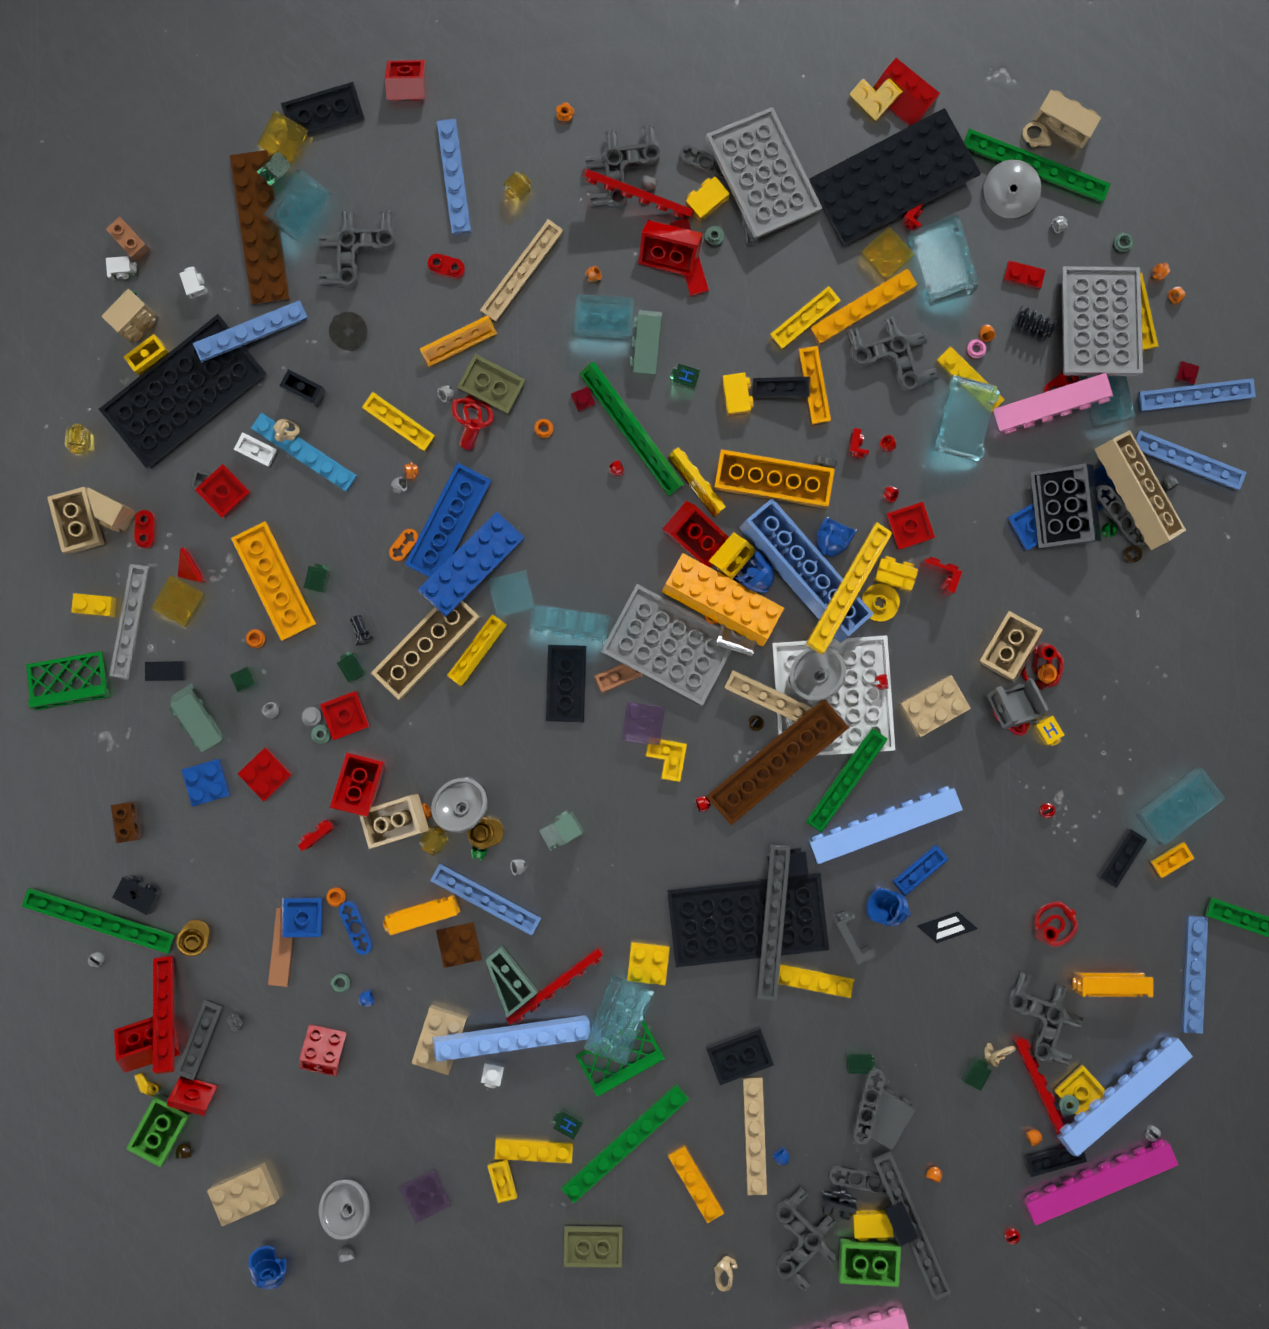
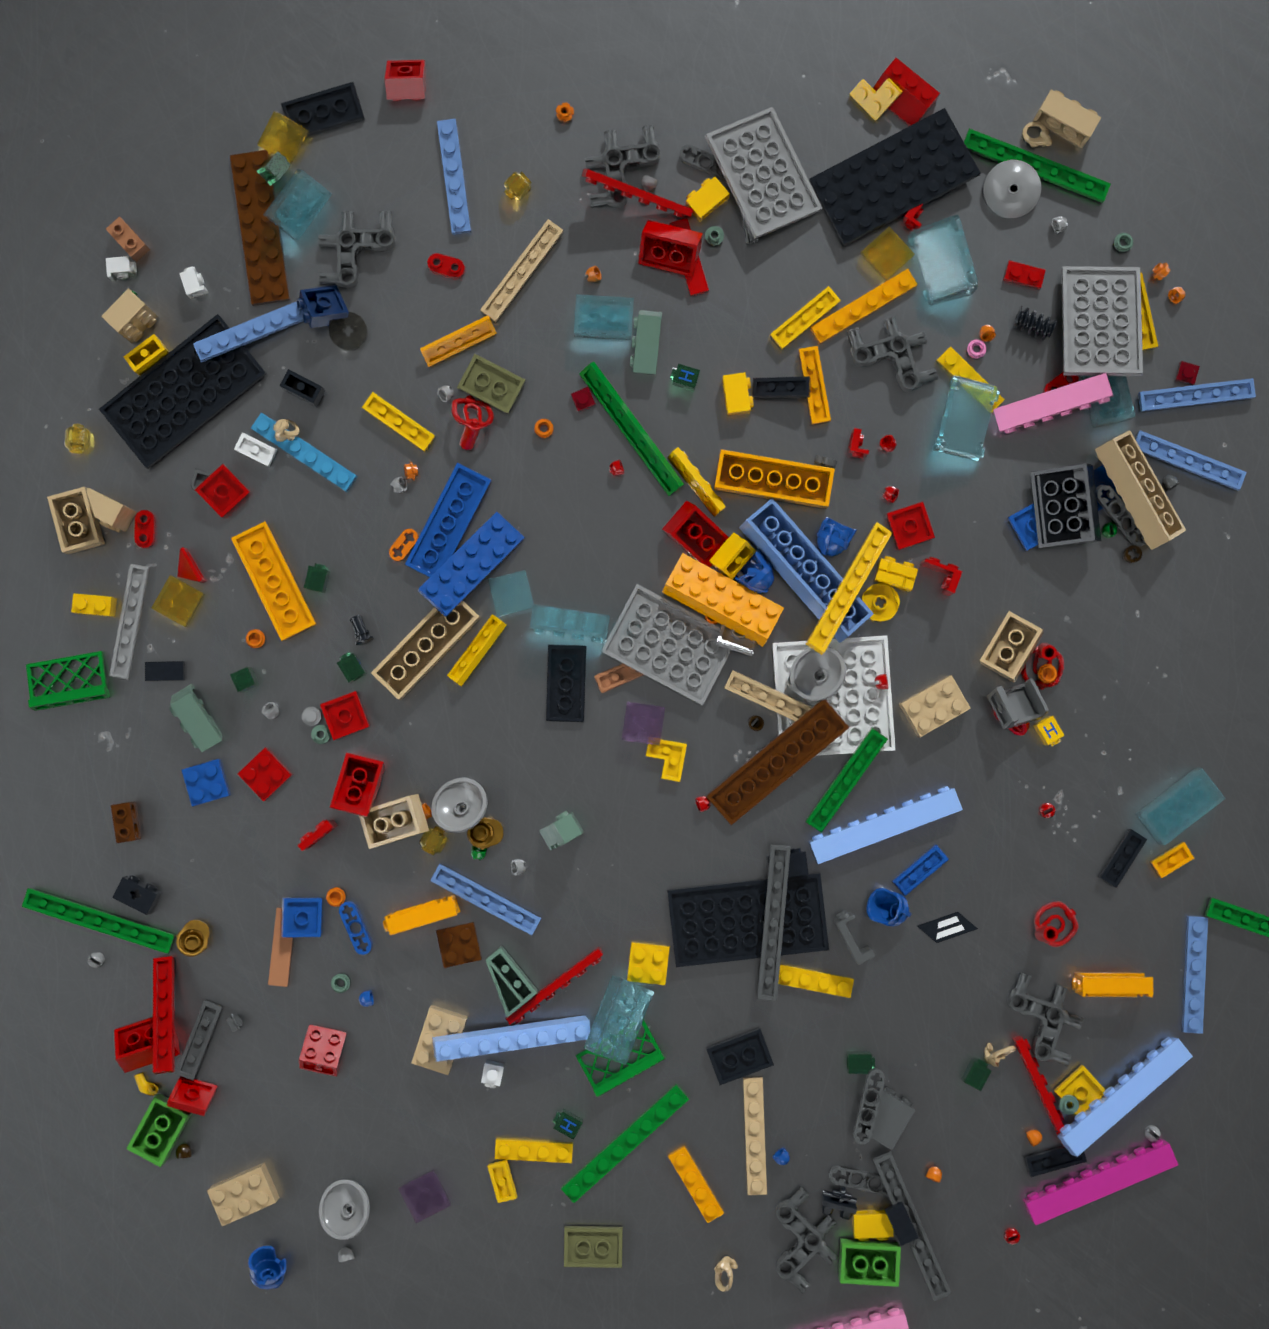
(321, 305): none -> dark blue plate

